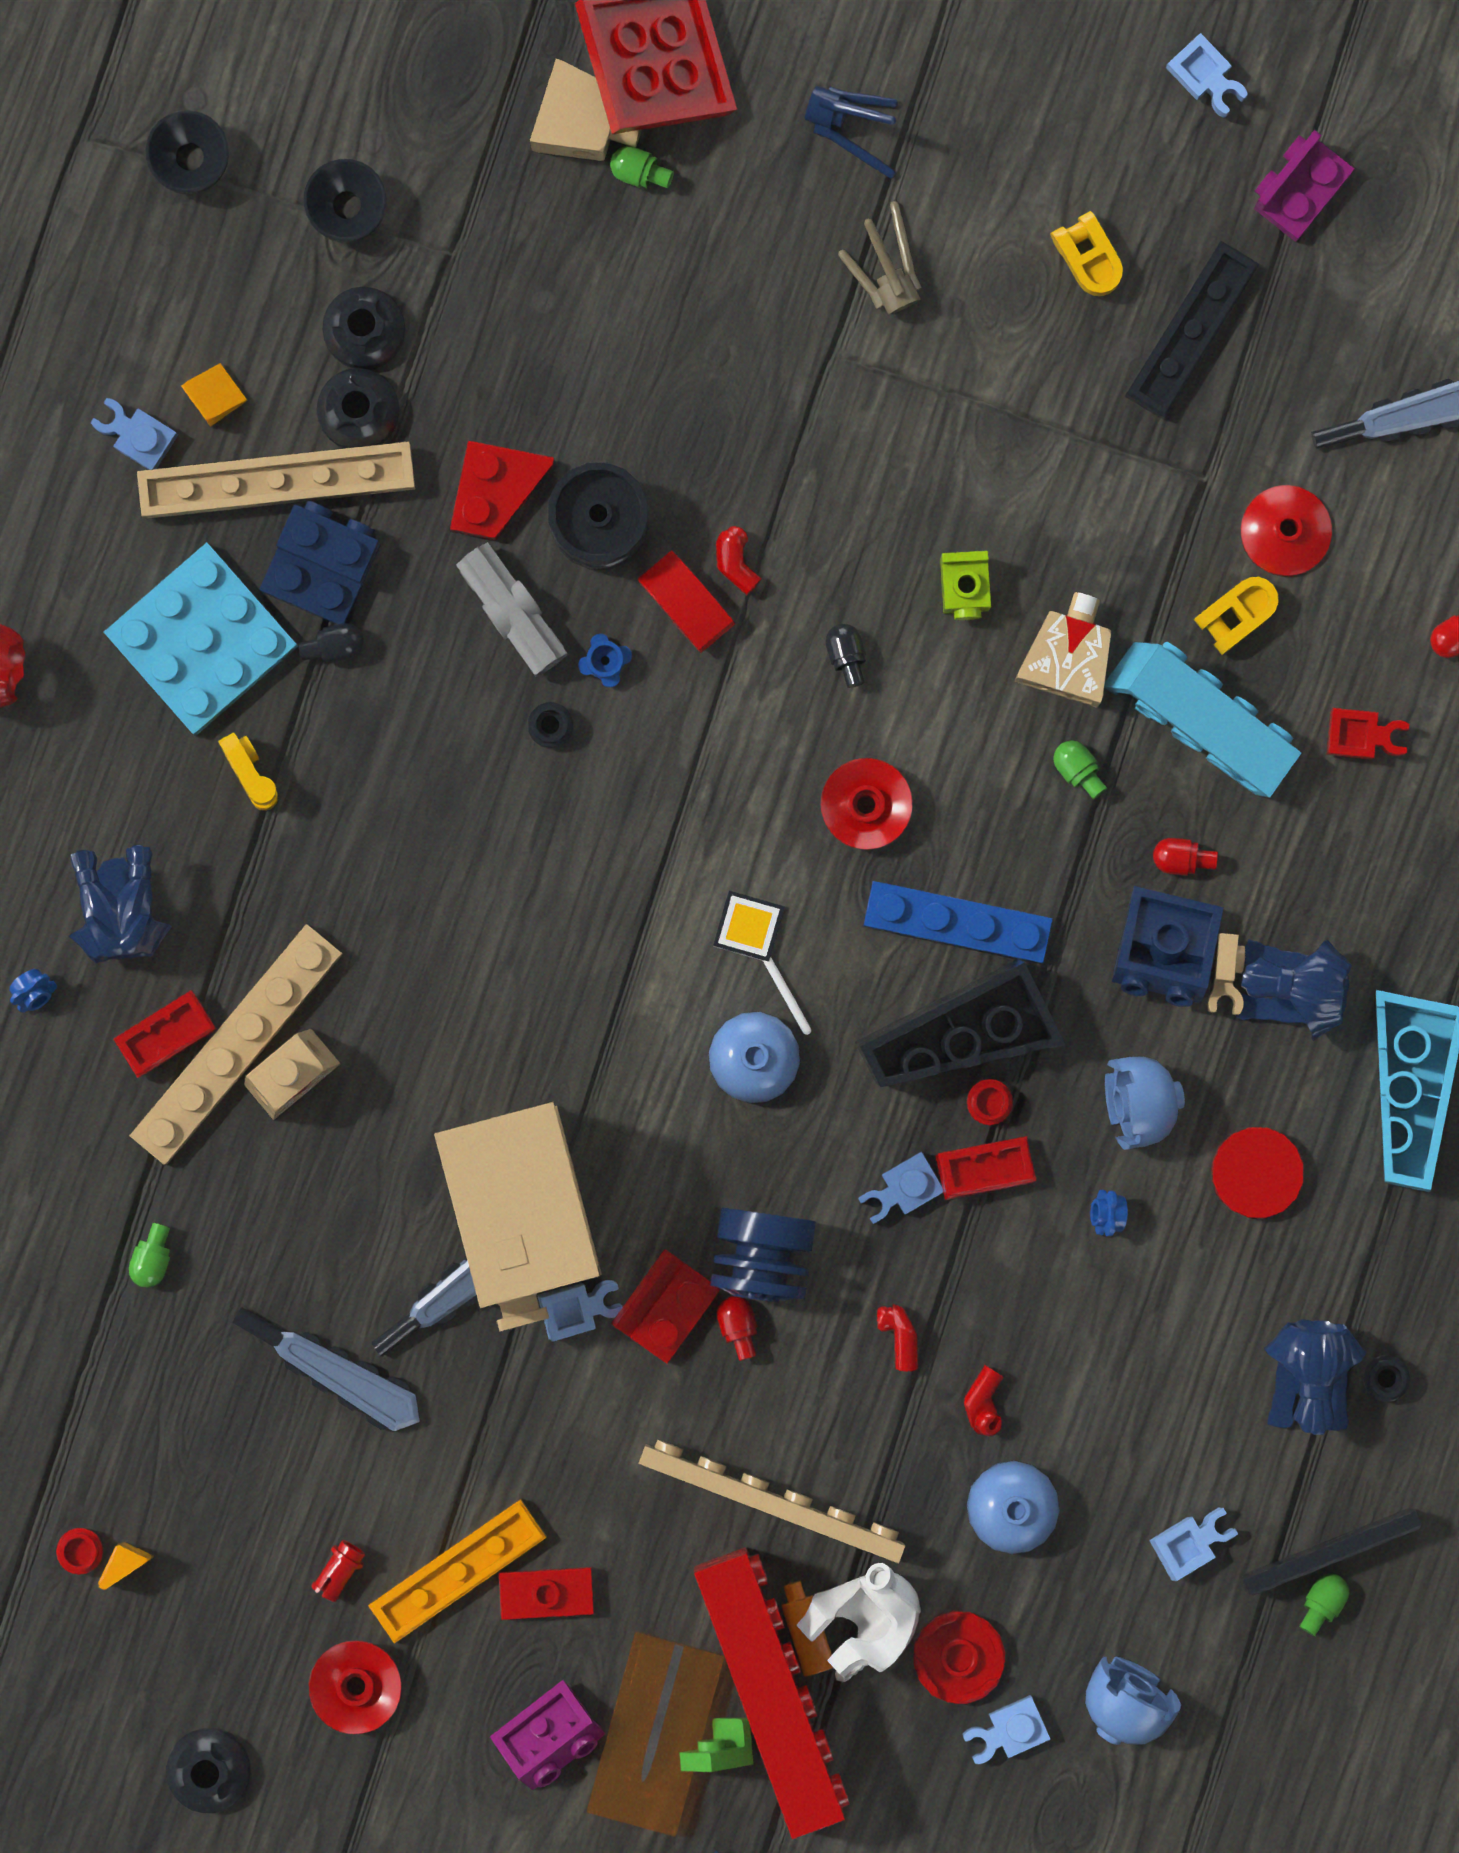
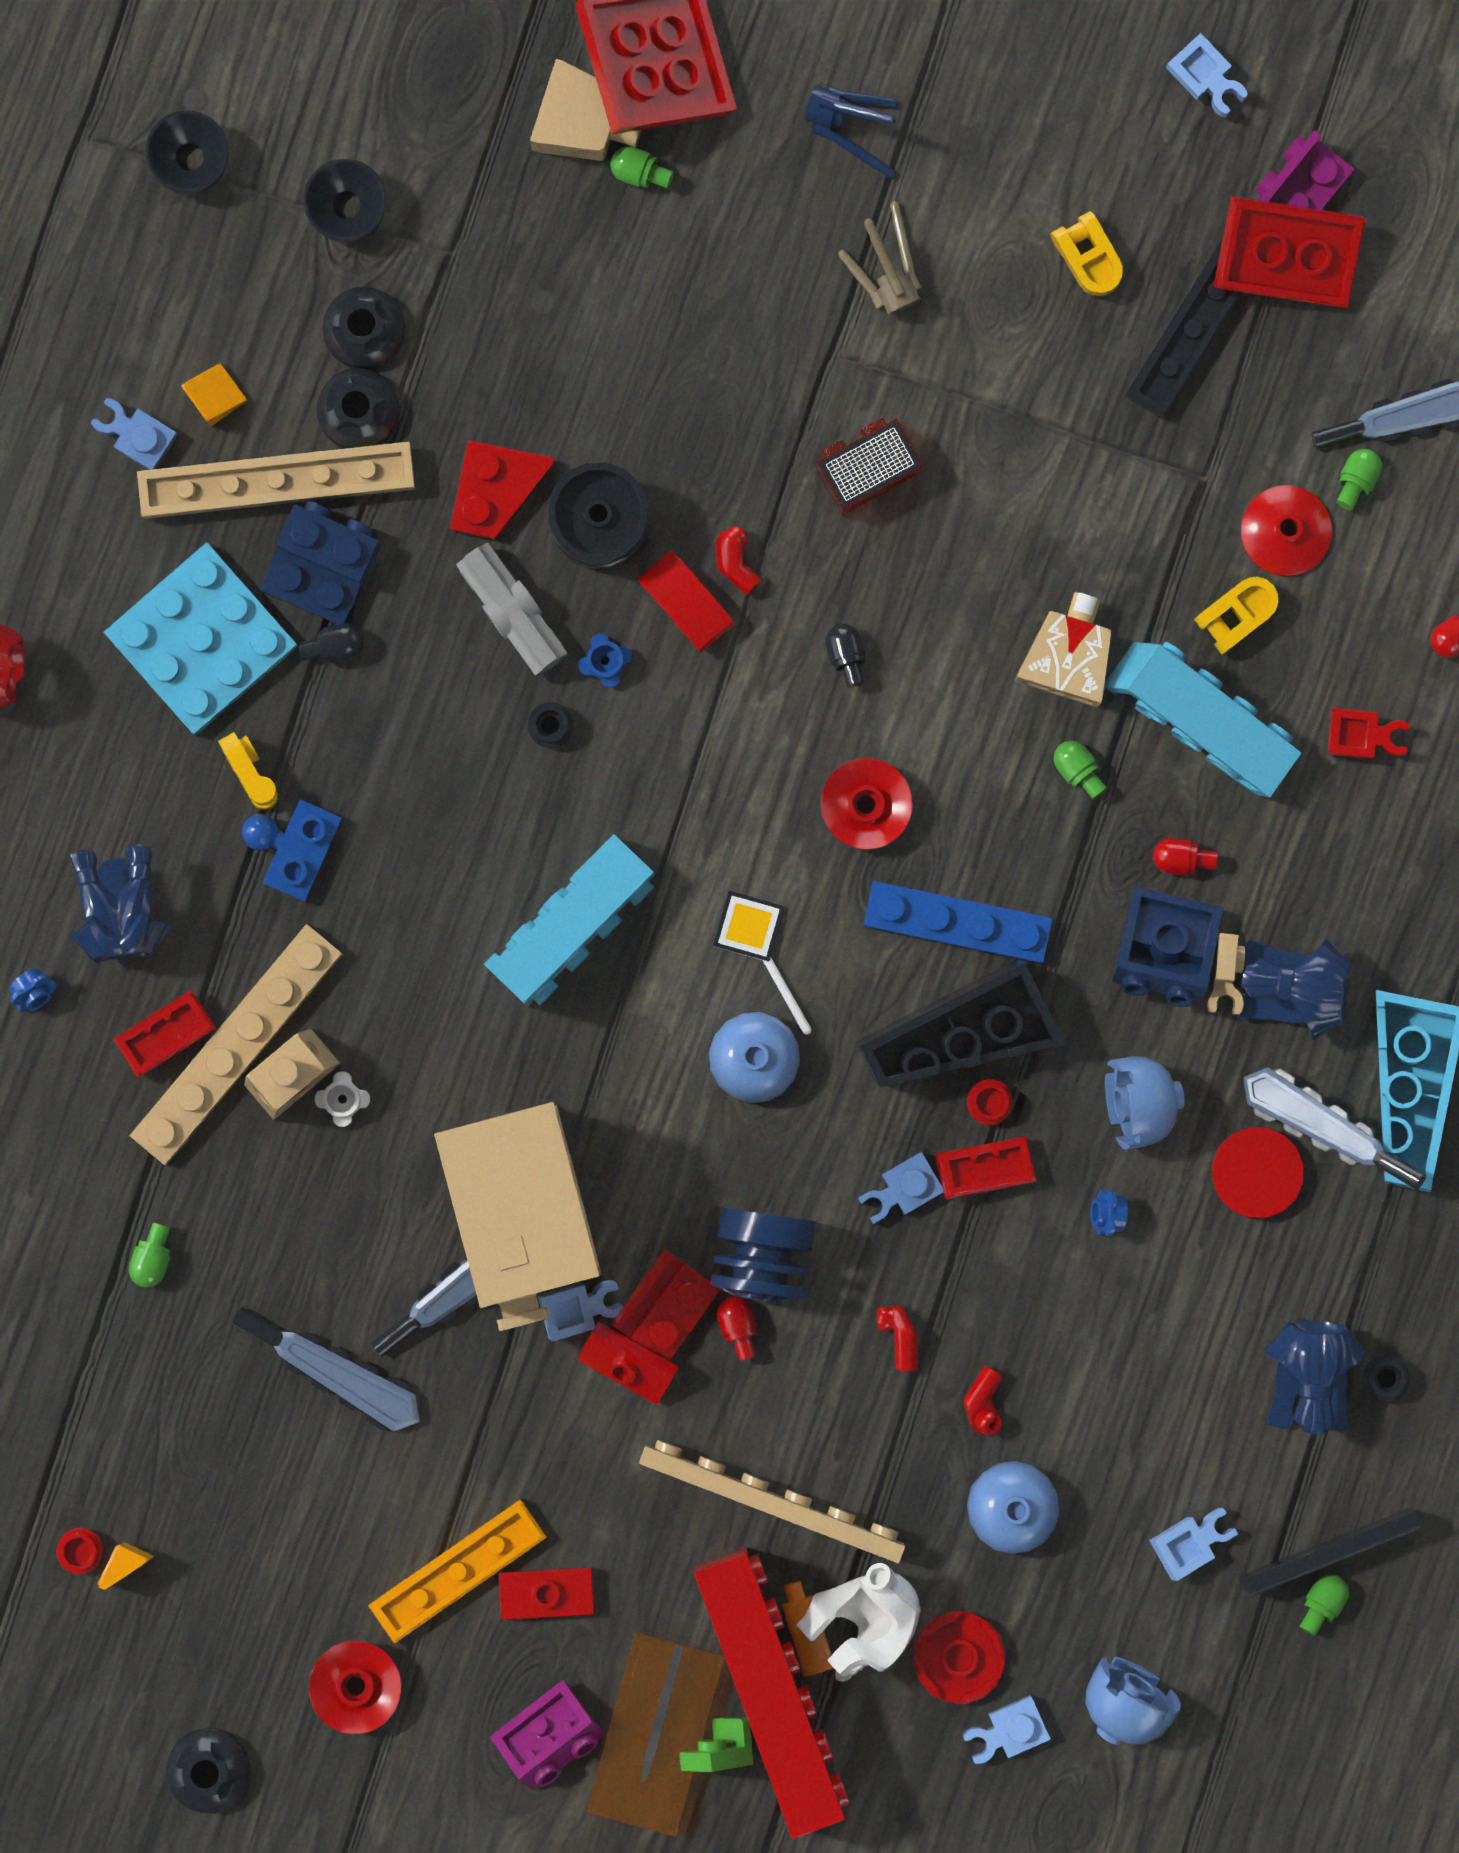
(298, 849): none -> blue plate
(338, 1570): red pin -> none
(342, 1085): none -> white plate
(572, 921): none -> medium azure wedge
(627, 1363): none -> red plate
(868, 466): none -> brick
(960, 565): lime brick -> none
(1289, 252): none -> red tile
(1303, 1113): none -> sword
(1359, 476): none -> bright green cylinder

